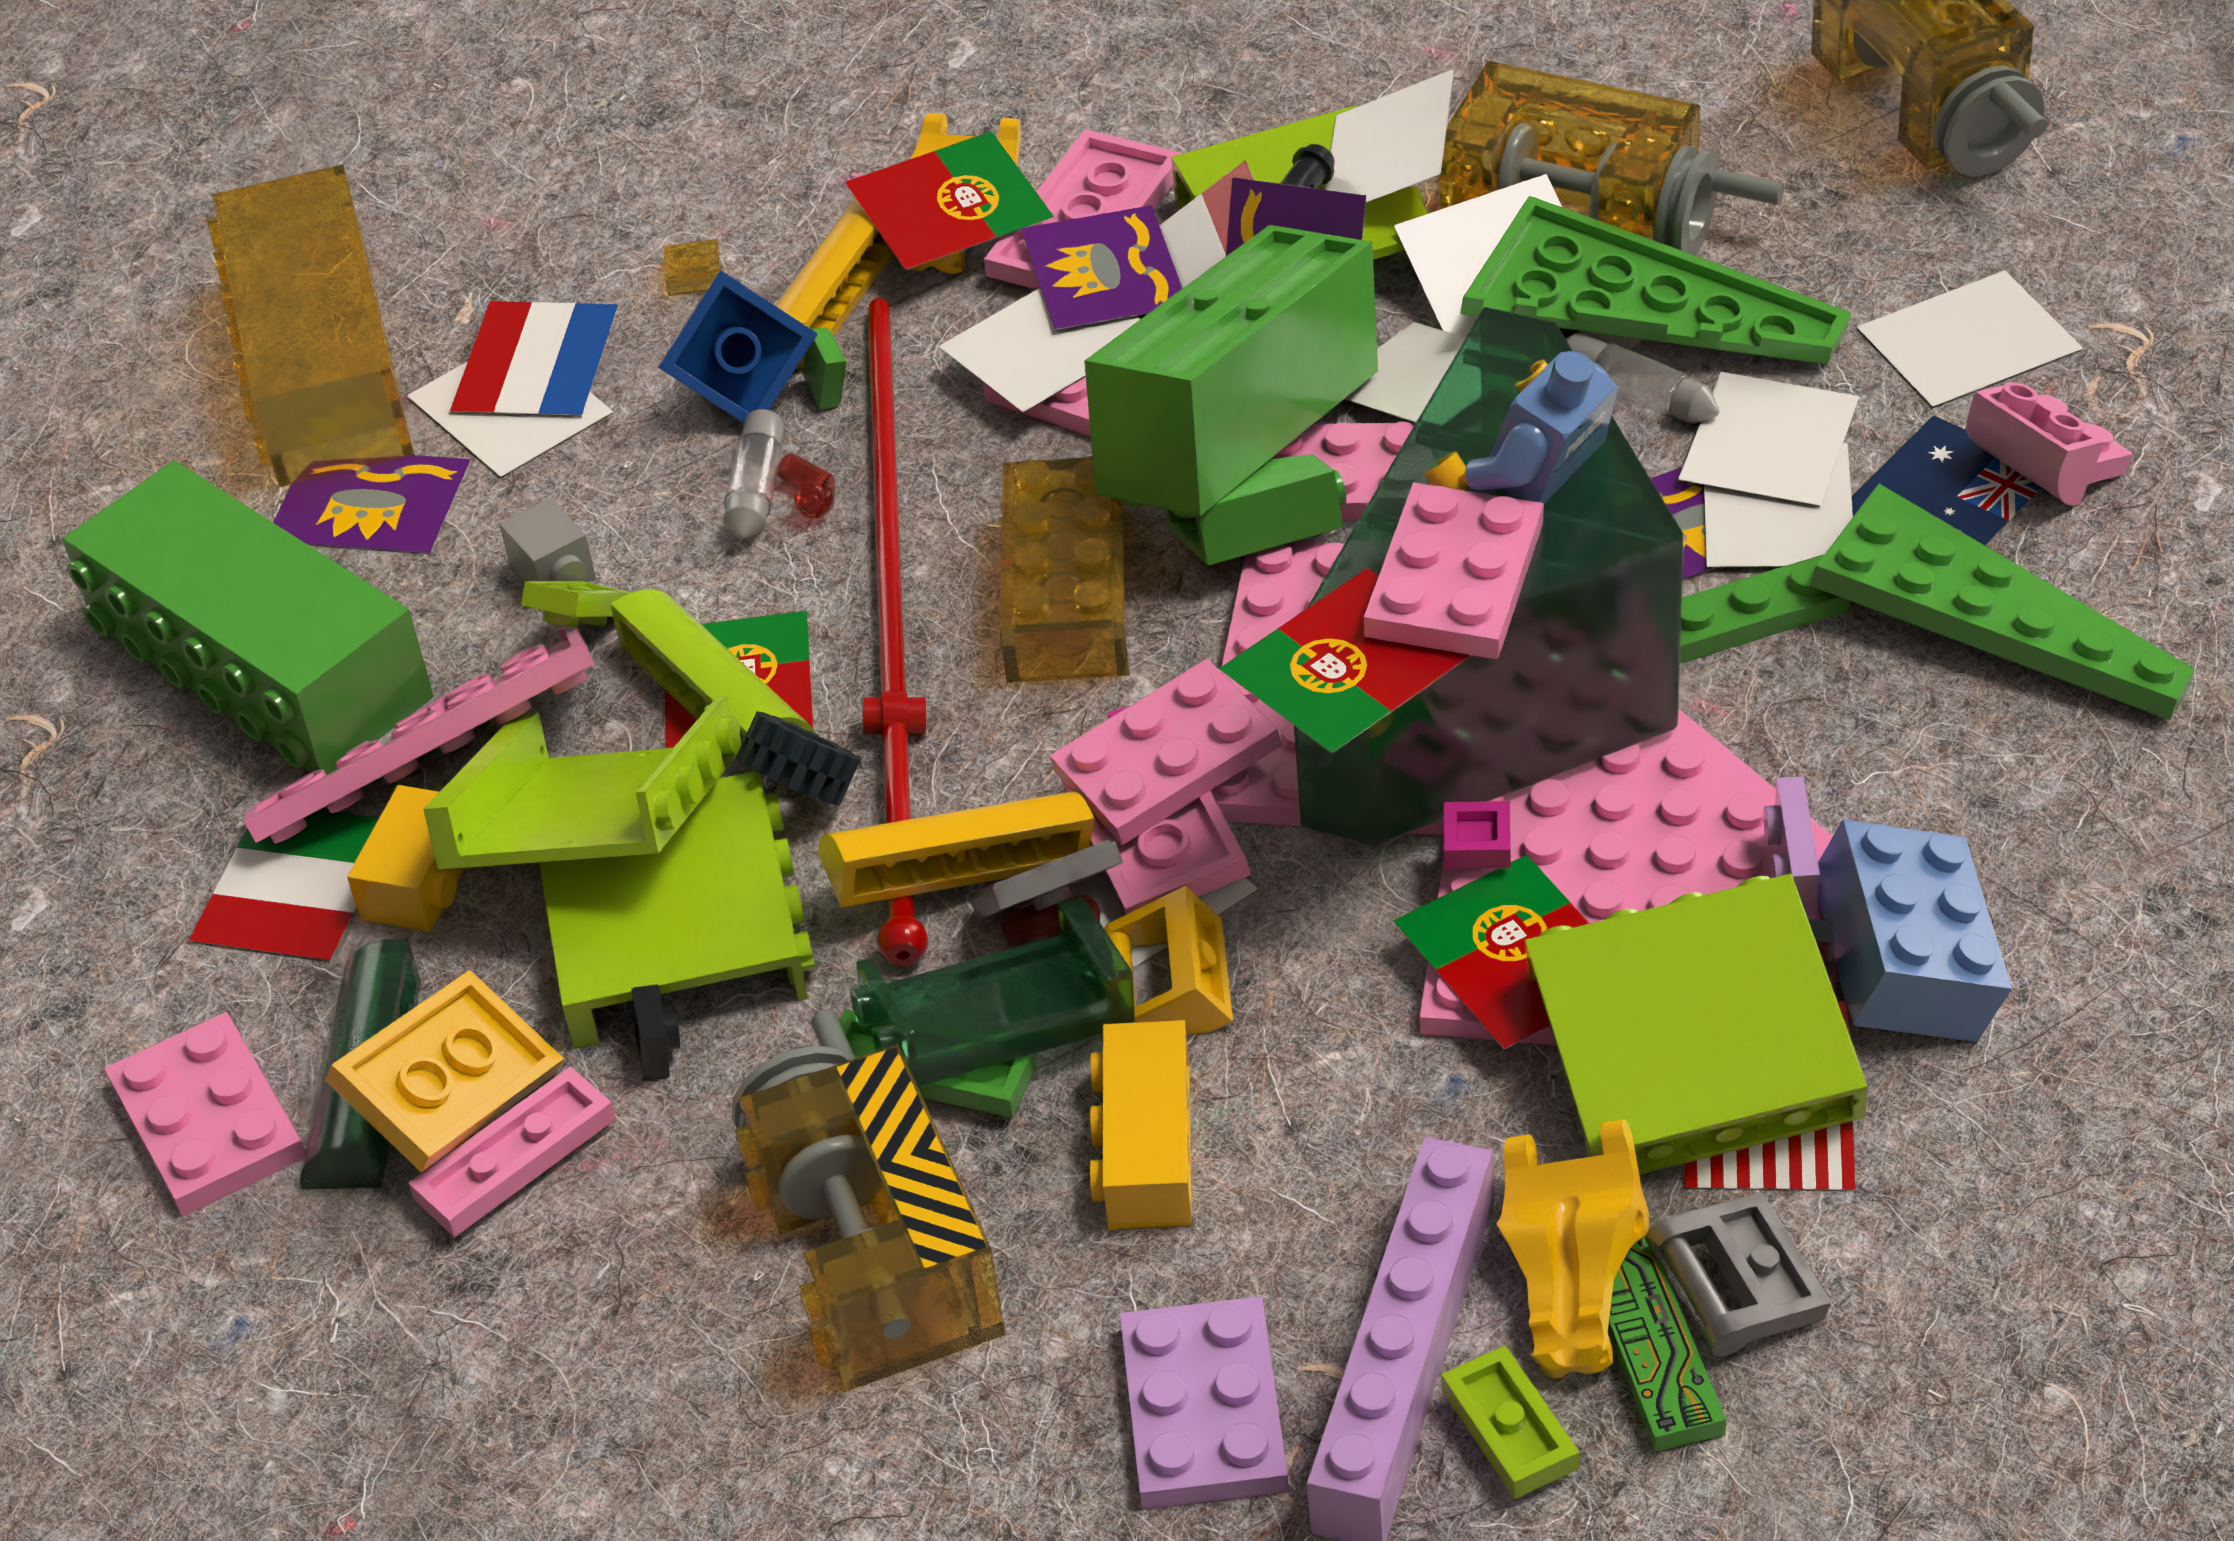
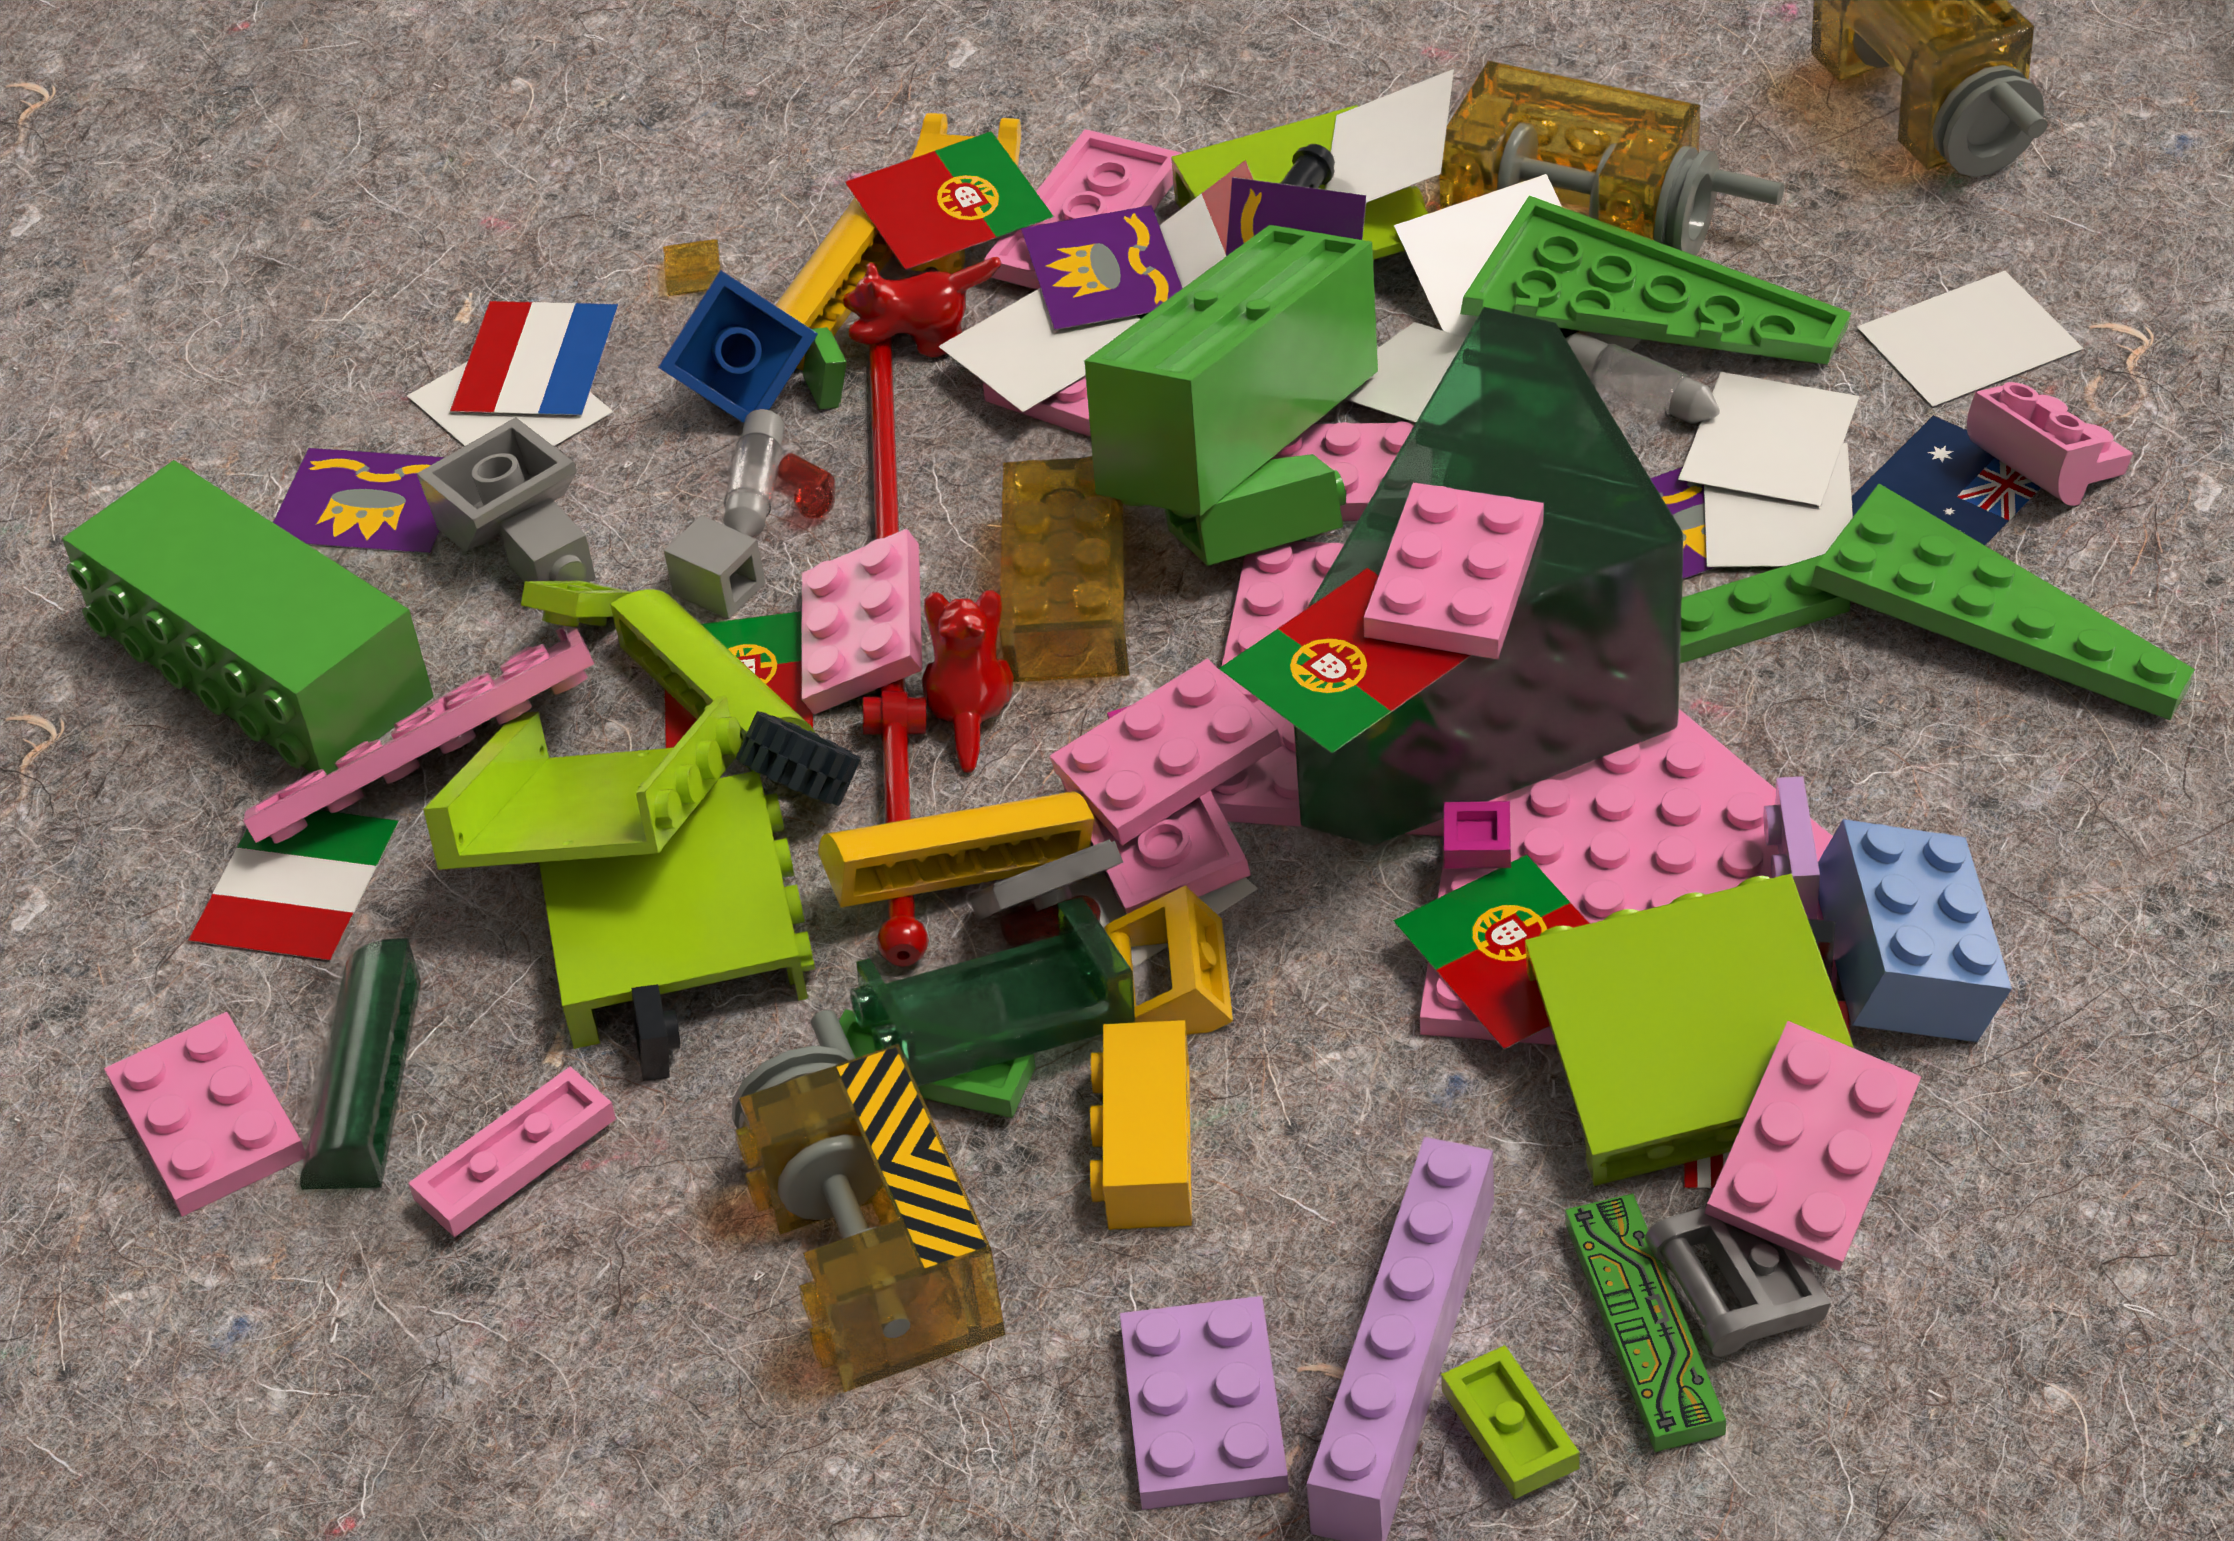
(307, 327): clear yellow brick -> none
(397, 871): yellow brick -> none
(444, 1070): yellow plate -> none
(493, 482): none -> light grey slope
(714, 566): none -> light grey brick
(861, 621): none -> bright pink plate
(923, 306): none -> red animal
(966, 678): none -> red animal
(1545, 434): medium blue torso -> none
(1570, 1235): yellow animal -> none
(1813, 1145): none -> bright pink plate

